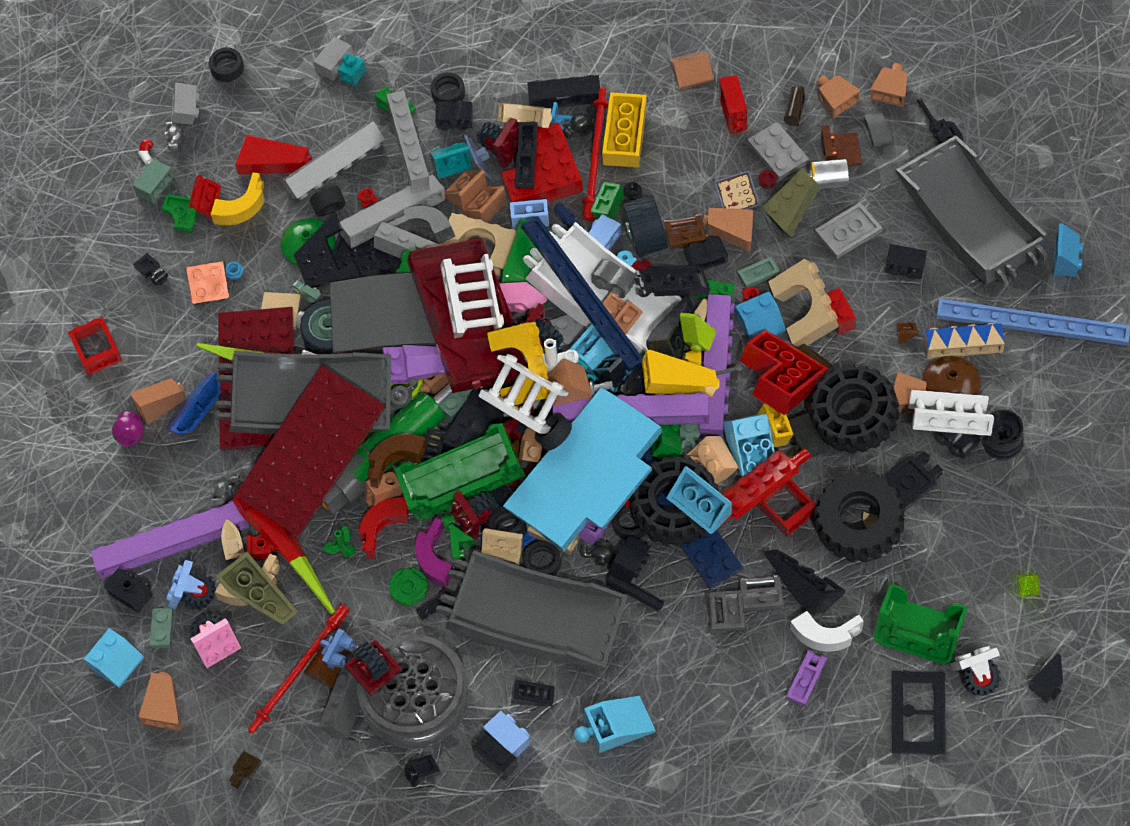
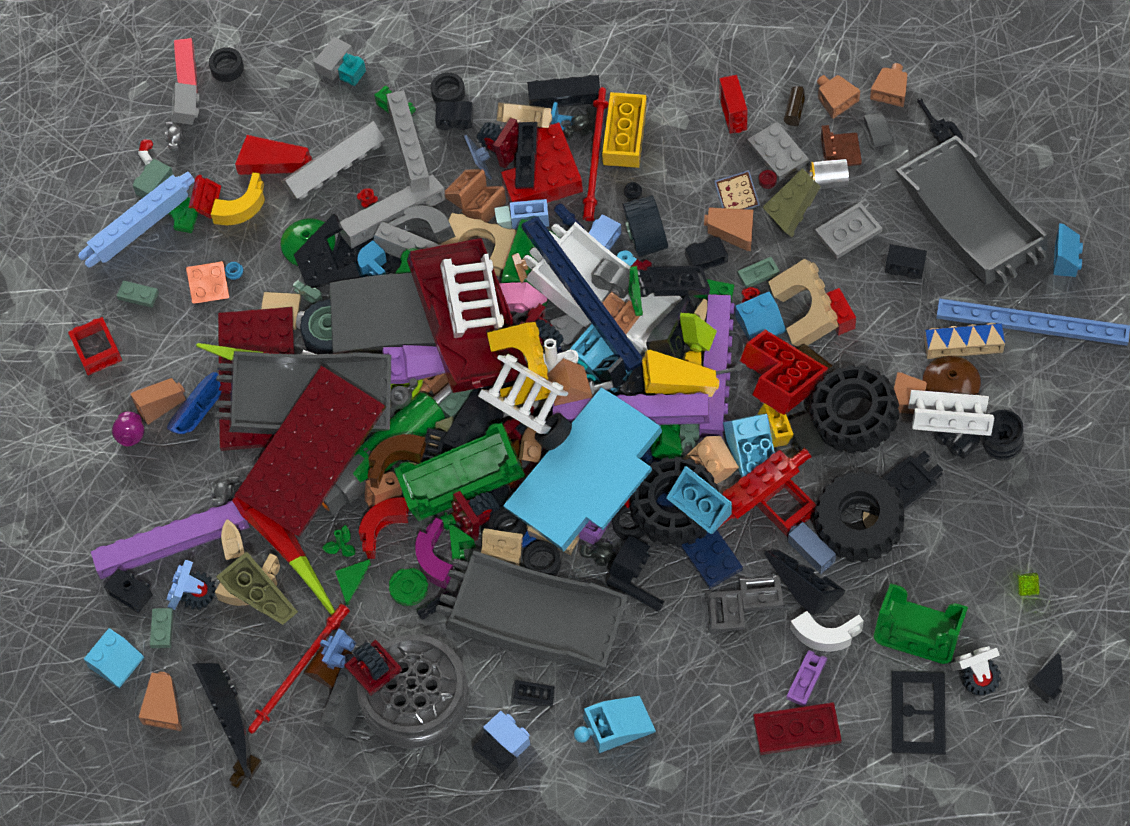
(137, 219): none -> light blue hinge
(137, 294): none -> sand green plate
(149, 266): black plate -> none
(185, 61): none -> coral slope
(213, 639): bright pink plate -> none
(226, 708): none -> black wedge
(256, 552): red brick -> none
(327, 201): black tyre -> none
(351, 578): none -> green tile
(371, 259): none -> dark azure brick
(421, 769): black bracket -> none
(445, 424): none -> olive slope
(451, 160): teal slope -> none
(503, 217): none -> light aqua slope
(521, 266): none -> medium nougat plate
(608, 201): green hinge -> none
(634, 291): none -> green tile
(686, 235): reddish brown plate -> none
(692, 69): nougat slope -> none
(797, 728): none -> dark red plate
(811, 547): none -> sand blue brick
(906, 331): reddish brown slope -> none

